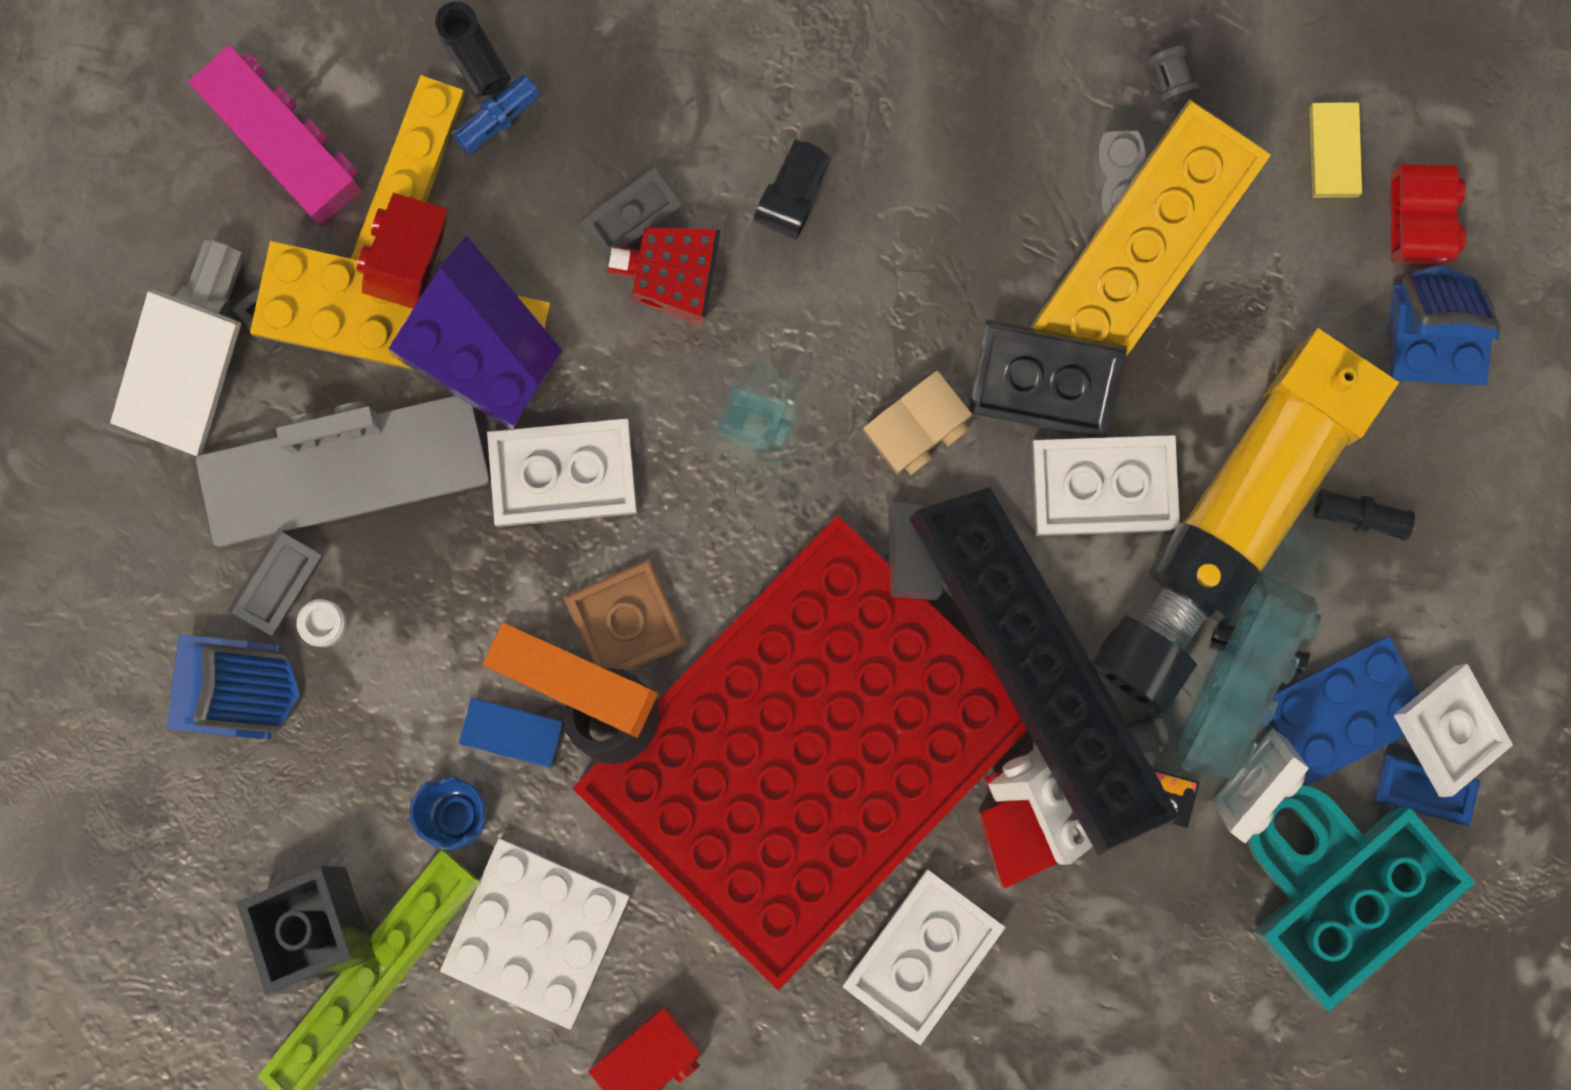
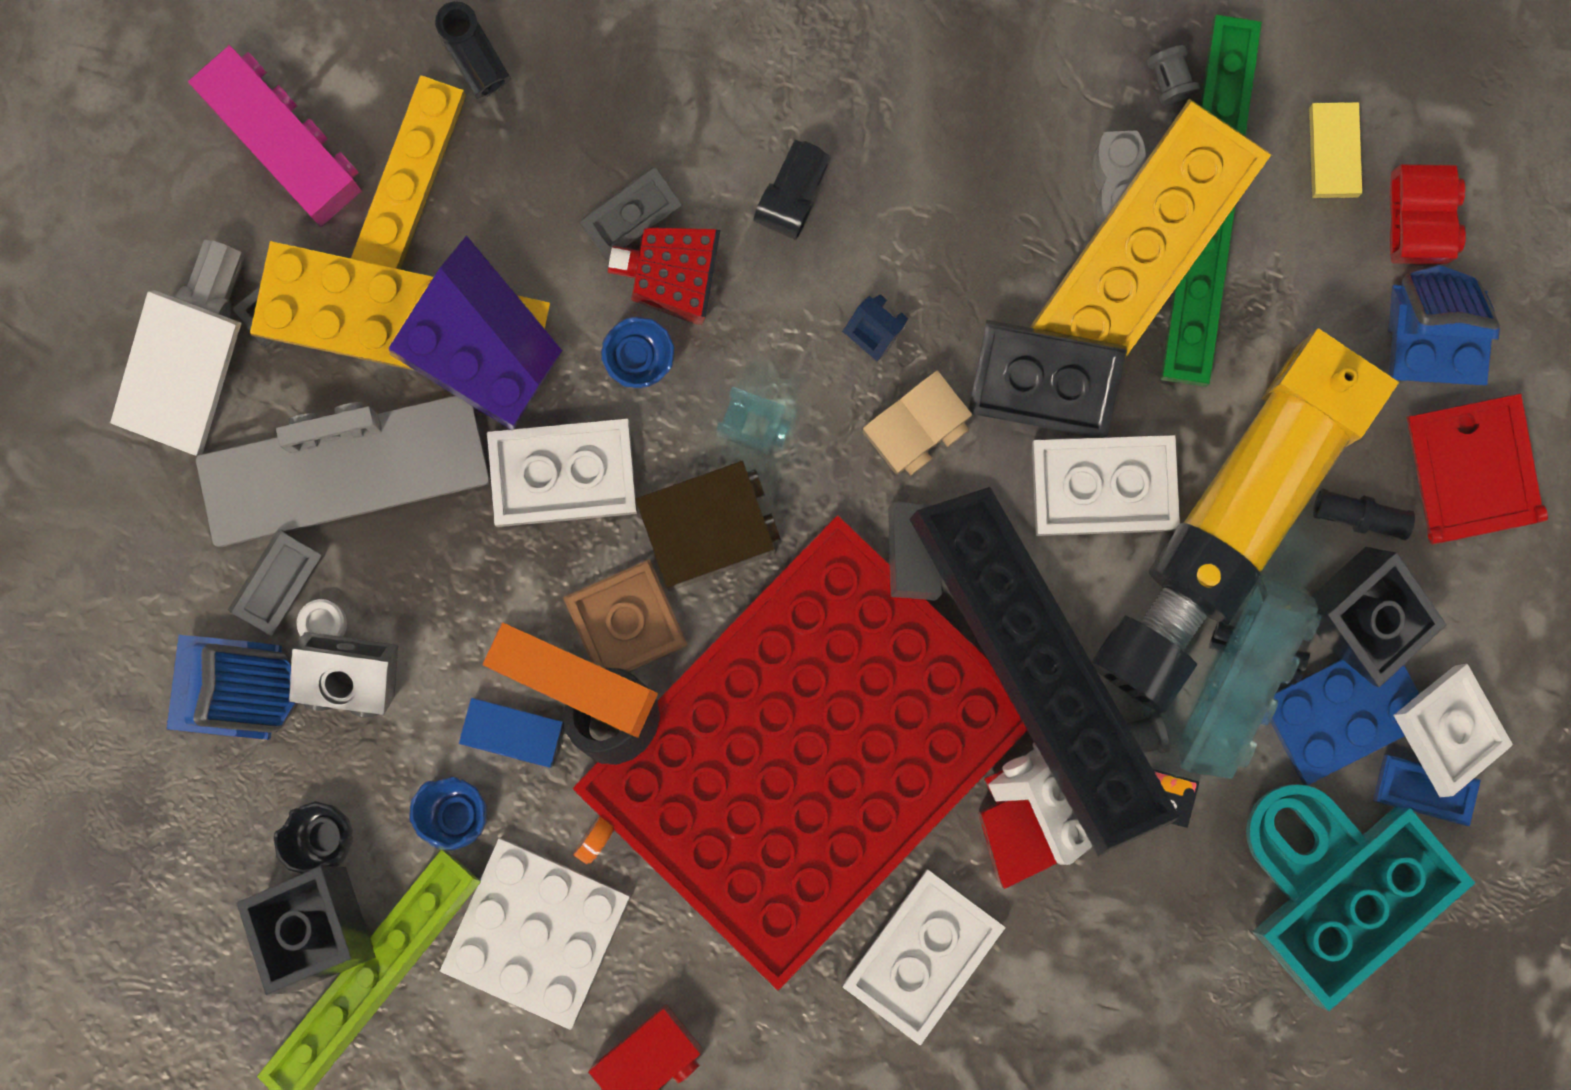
(313, 838): none -> black hair
(367, 663): none -> brick
(403, 250): red brick -> none
(496, 114): blue pin -> none
(593, 841): none -> orange tile
(637, 352): none -> blue hair
(708, 525): none -> dark brown brick
(874, 327): none -> dark blue tile
(1200, 292): none -> green plate
(1255, 791): white plate -> none
(1375, 614): none -> black slope
(1477, 478): none -> red container

